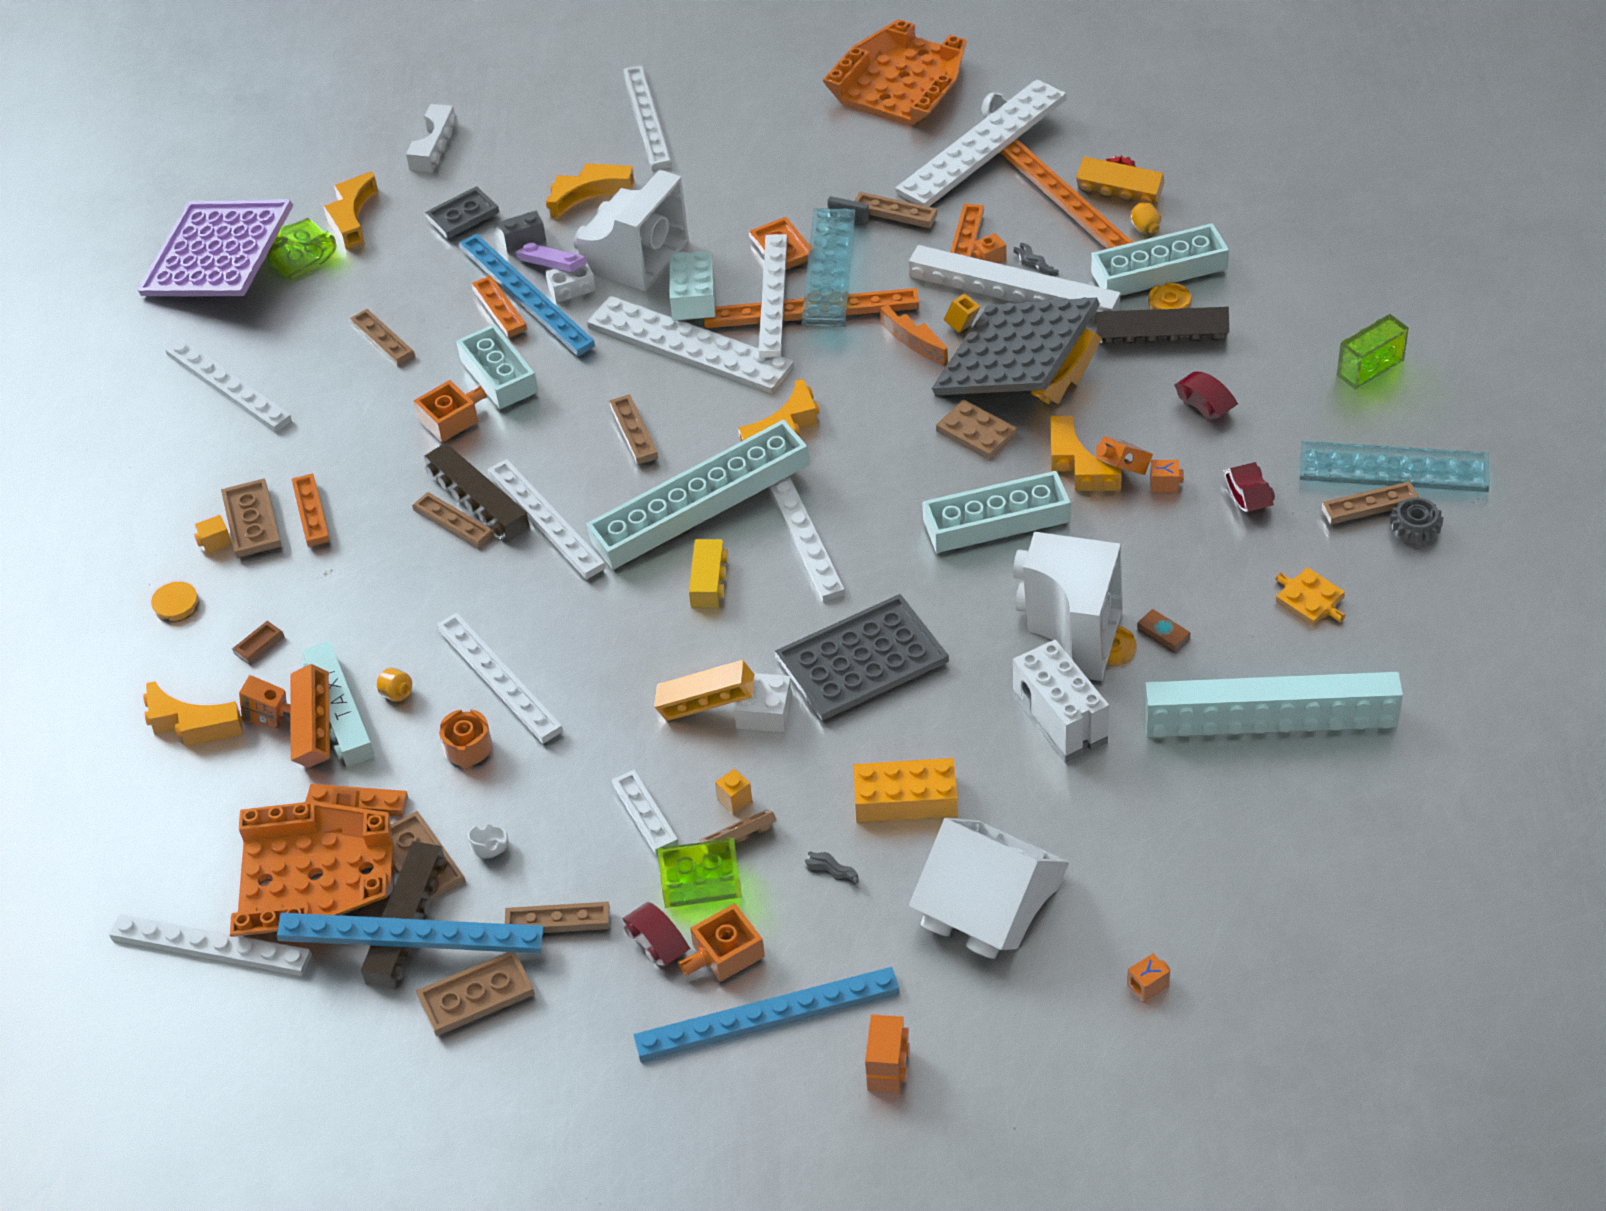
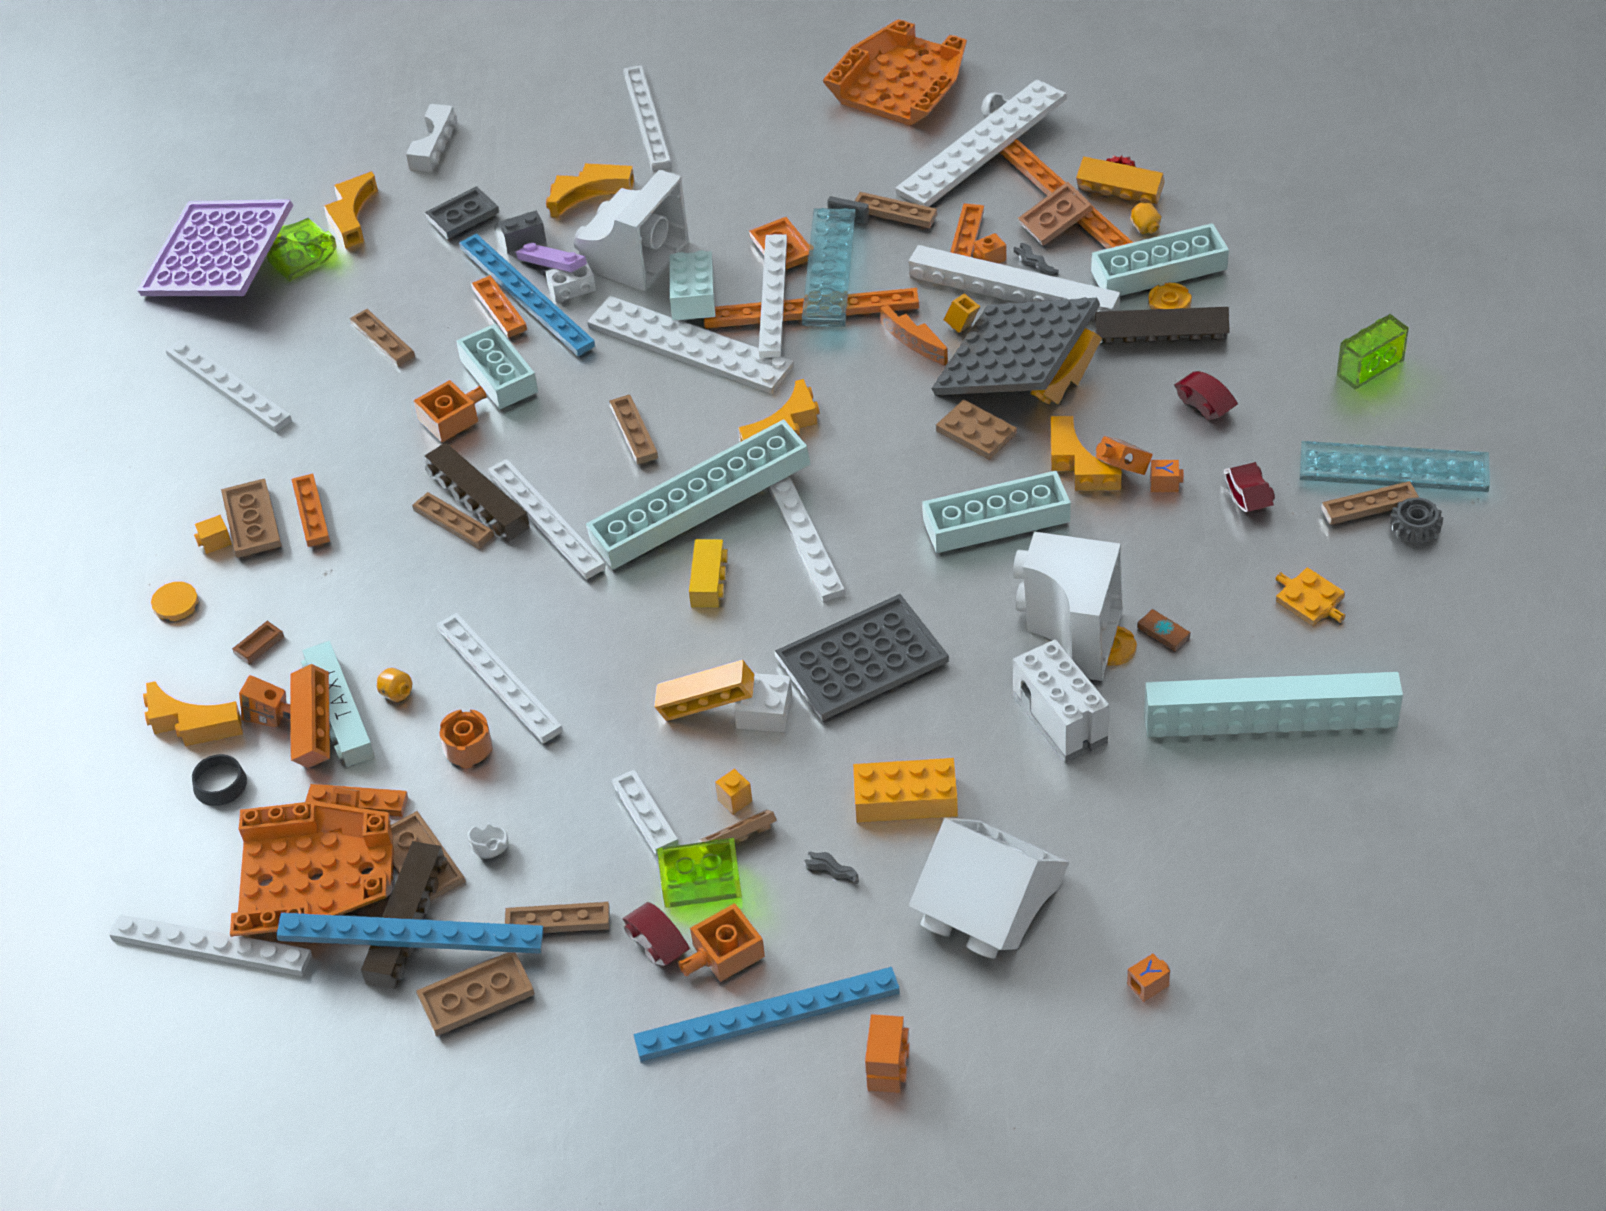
(223, 796): none -> black tyre
(1055, 213): none -> nougat plate

